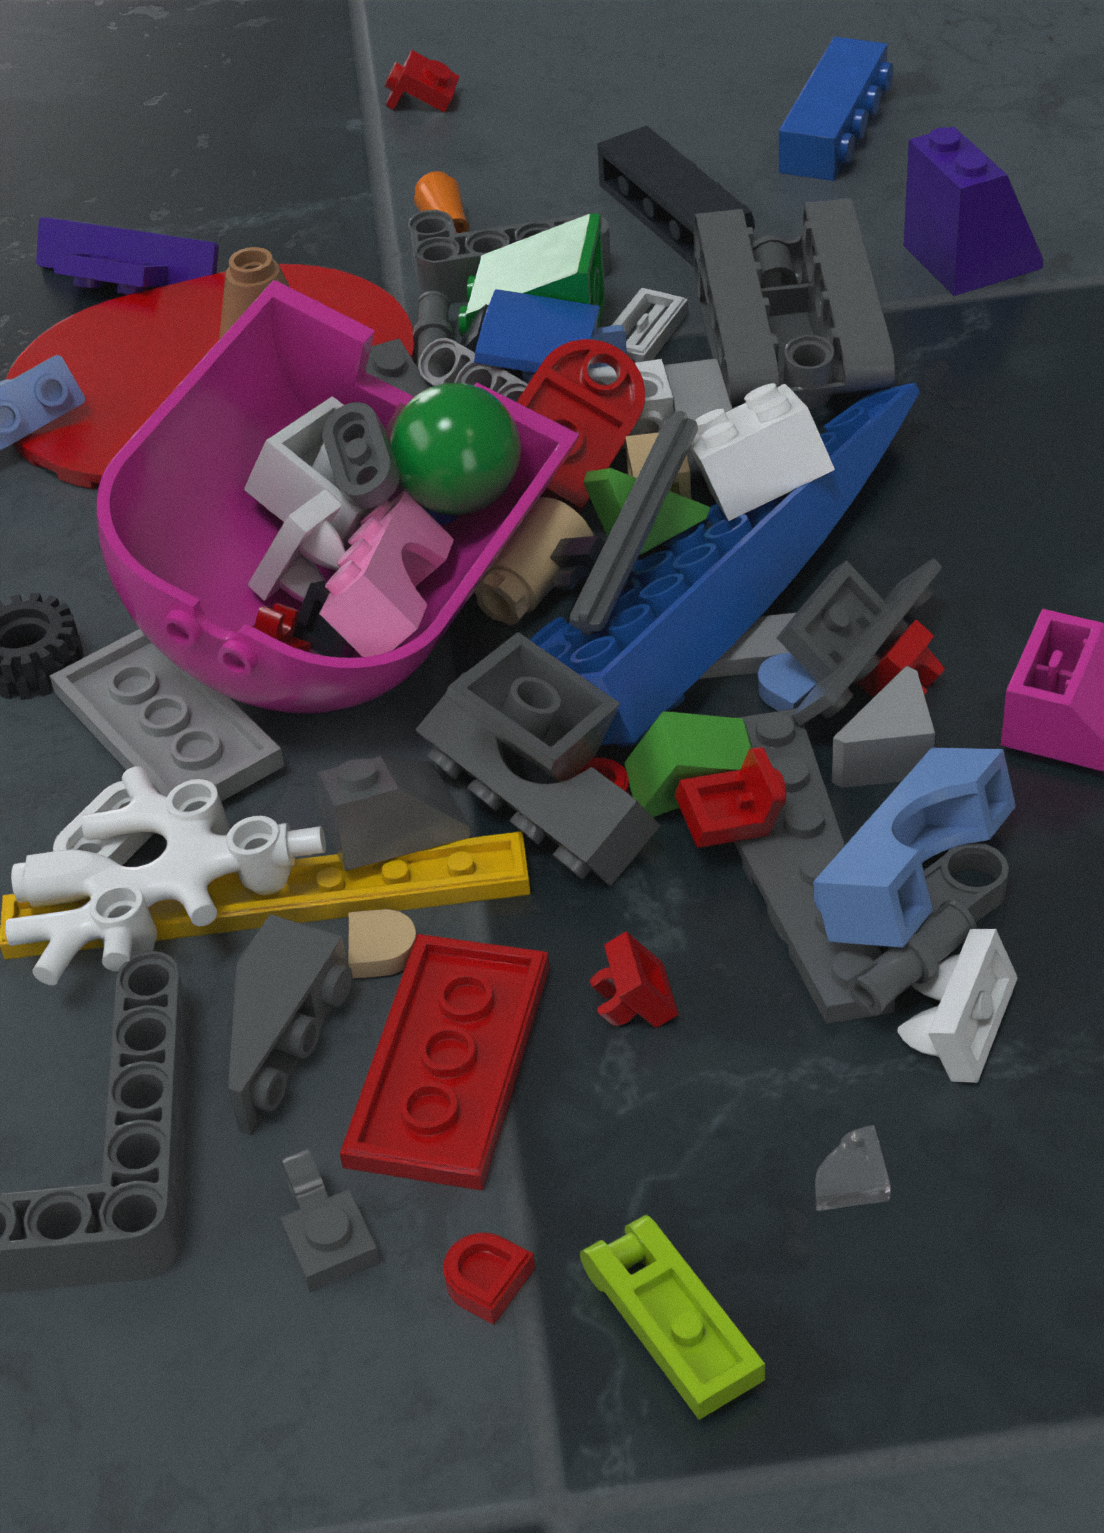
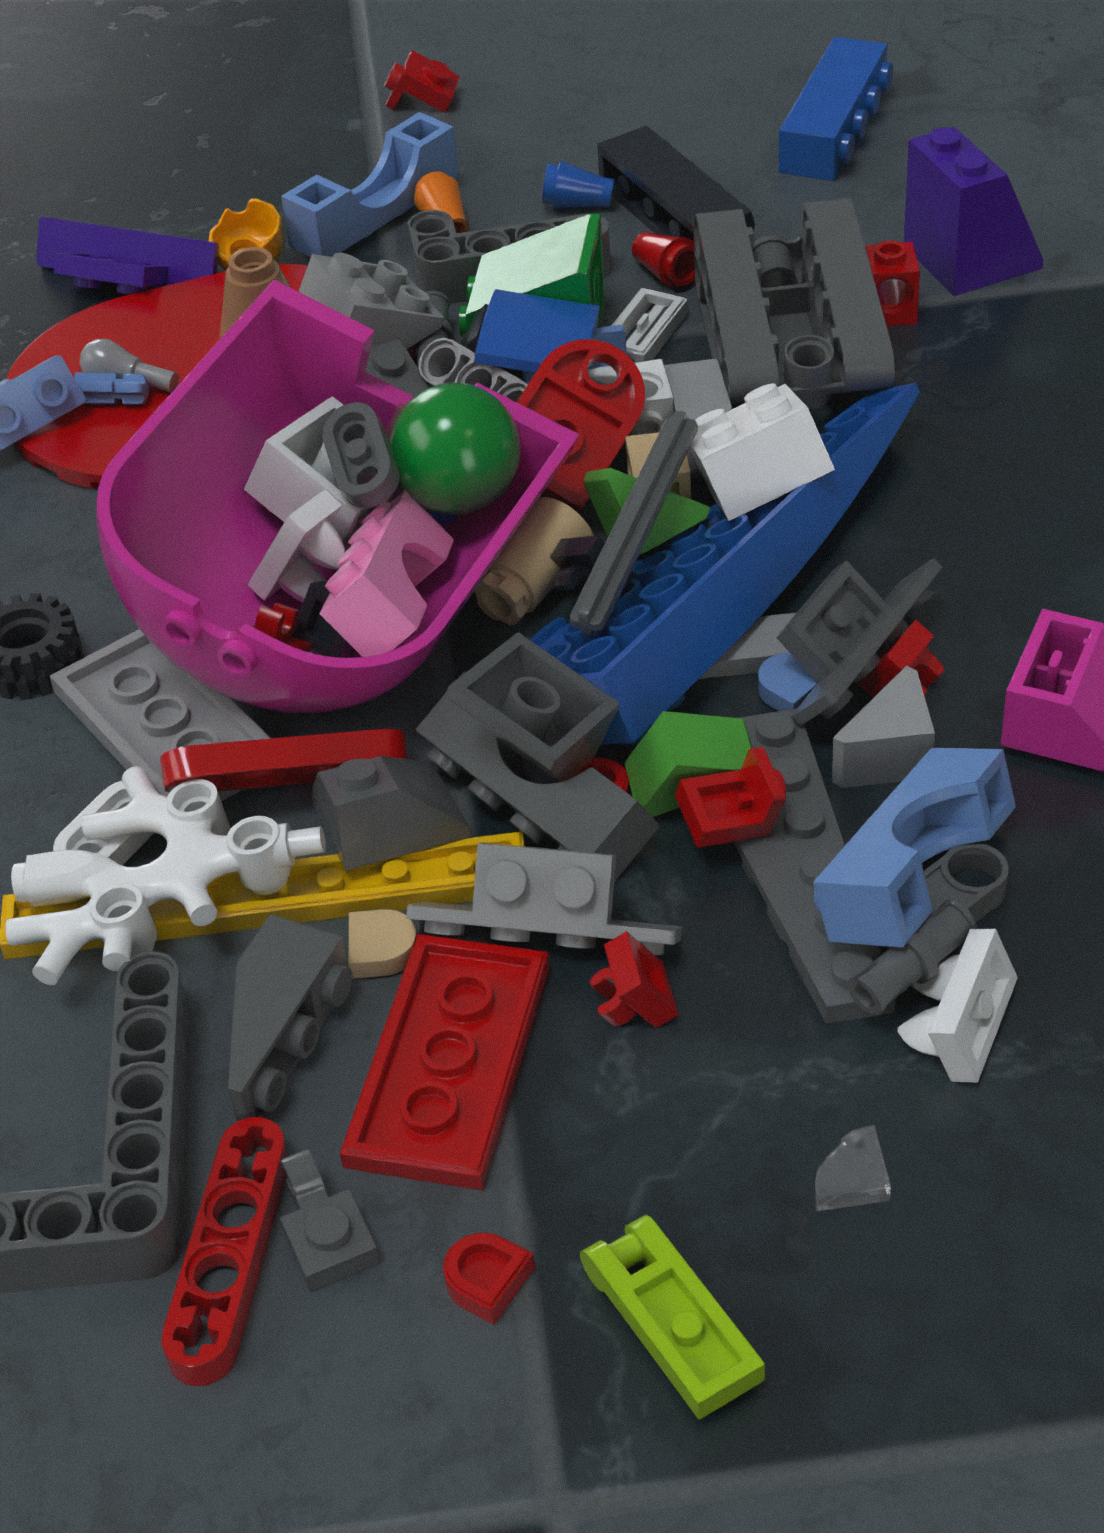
(108, 388): none -> medium blue axle
(110, 357): none -> light grey piece
(224, 1246): none -> red beam
(253, 227): none -> light orange hair
(276, 760): none -> red beam
(331, 218): none -> medium blue arch
(372, 295): none -> light grey slope
(542, 892): none -> light grey bracket
(575, 188): none -> blue cone
(666, 257): none -> red cone
(901, 295): none -> red brick

